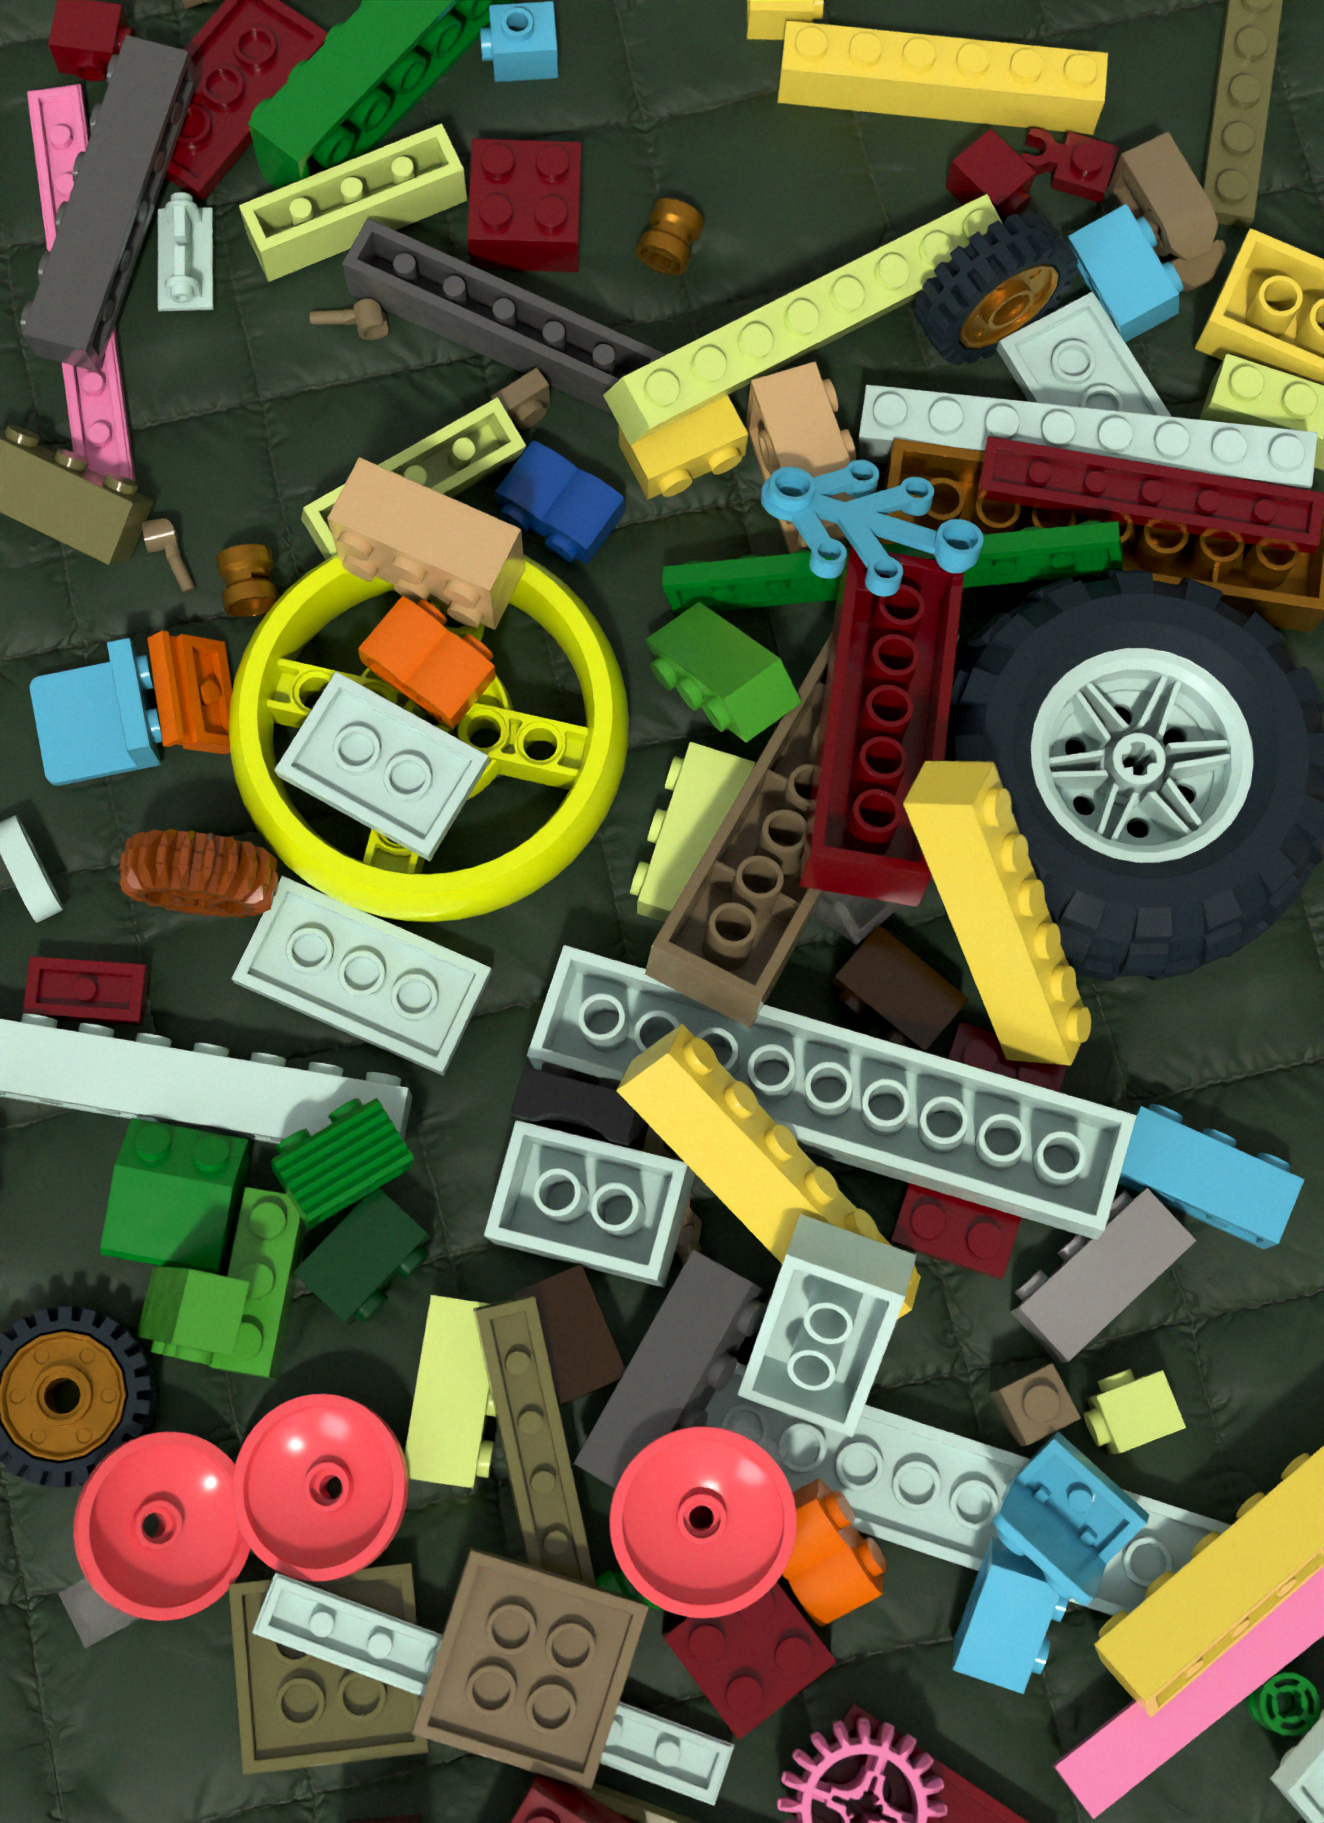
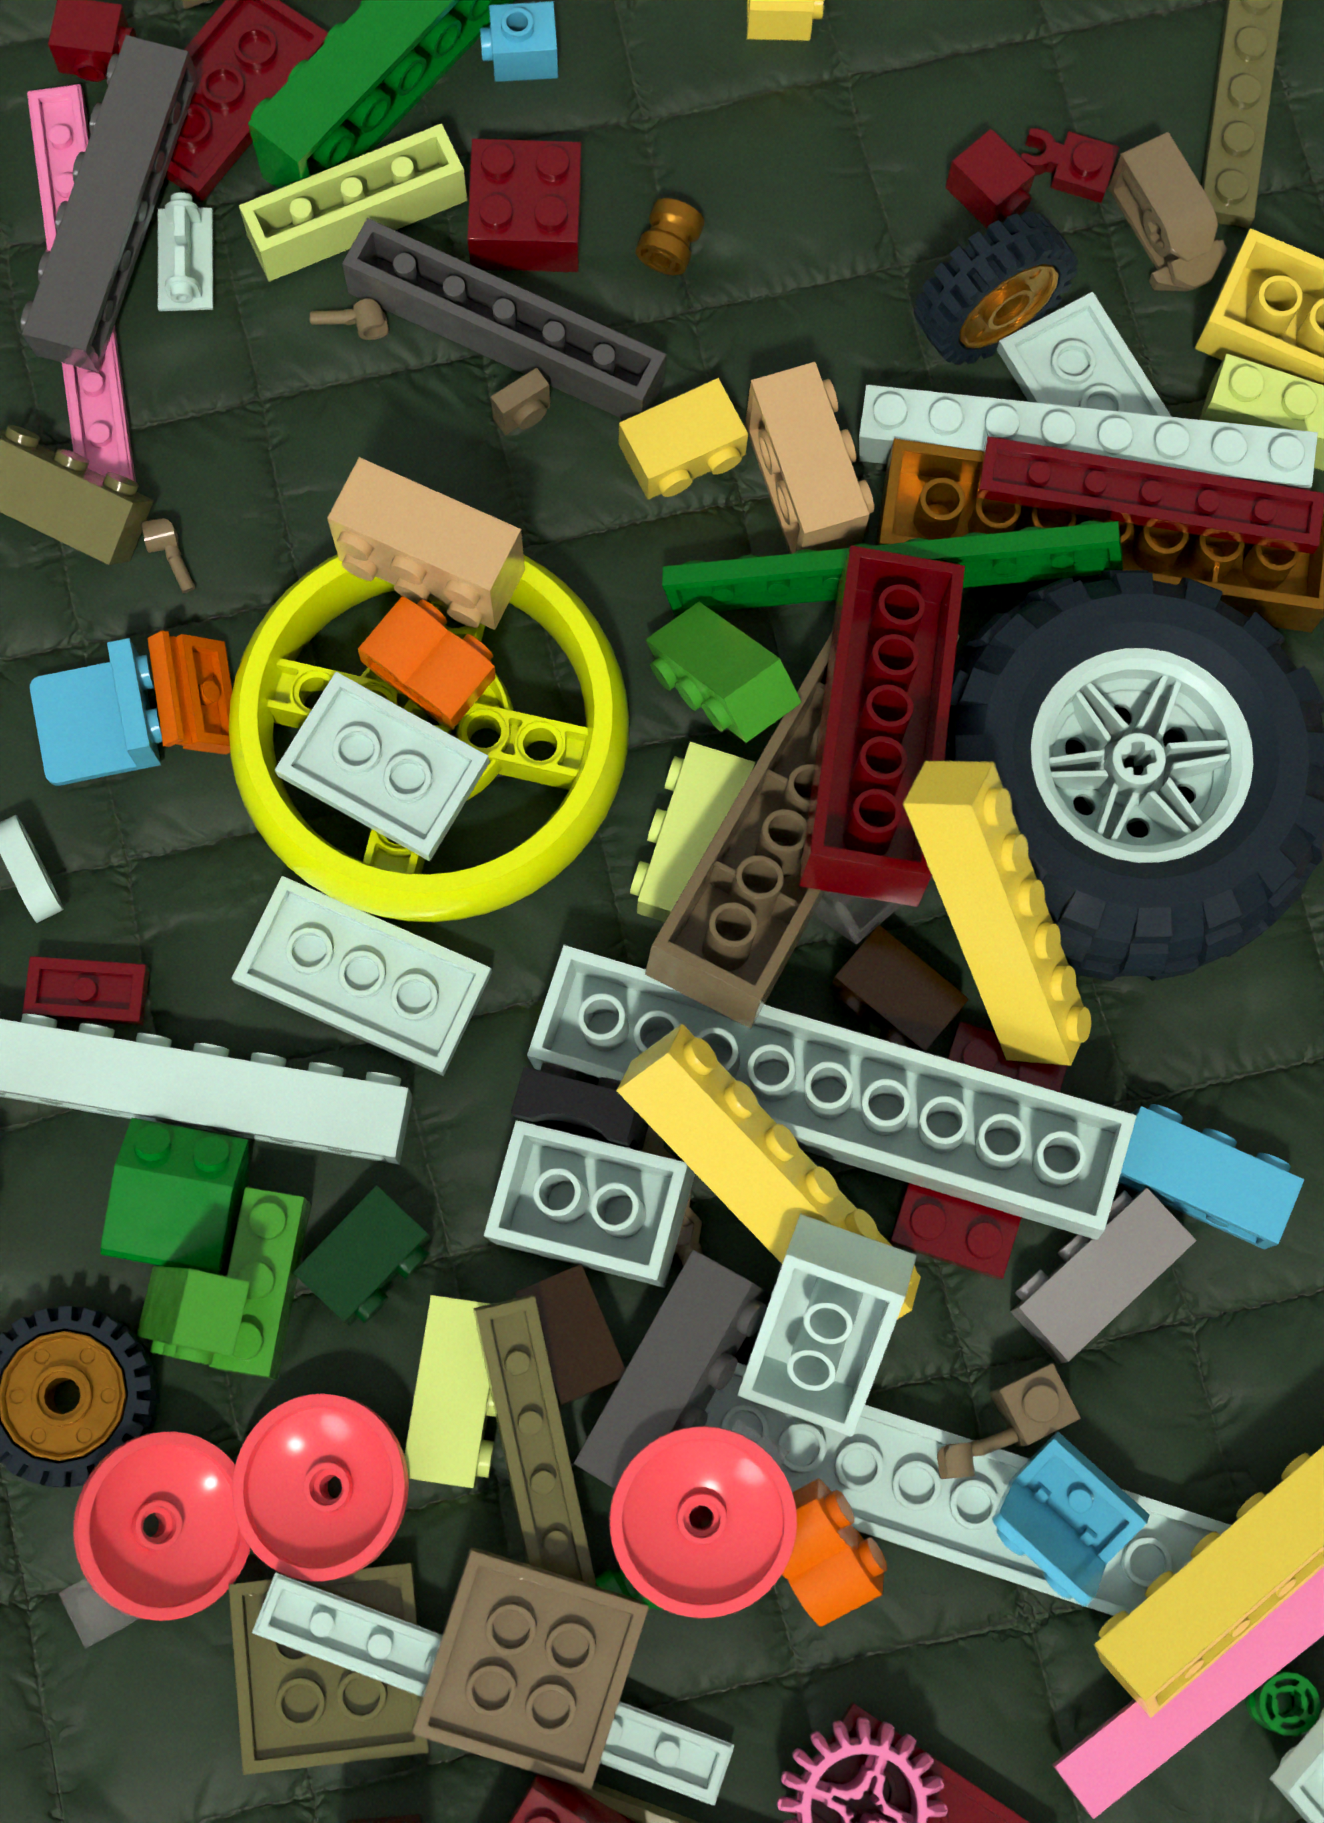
(198, 873): dark orange gear -> none
(247, 580): pearl gold wheel -> none
(341, 1160): green brick -> none
(443, 462): yellowish green brick -> none
(559, 503): blue brick -> none
(750, 1658): dark red brick -> none
(791, 325): yellowish green brick -> none
(800, 498): medium azure plant -> none
(942, 77): light yellow brick -> none
(957, 1459): none -> dark tan hand
(1006, 1620): medium azure brick -> none
(1126, 273): medium azure brick -> none
(1132, 1411): yellowish green brick -> none

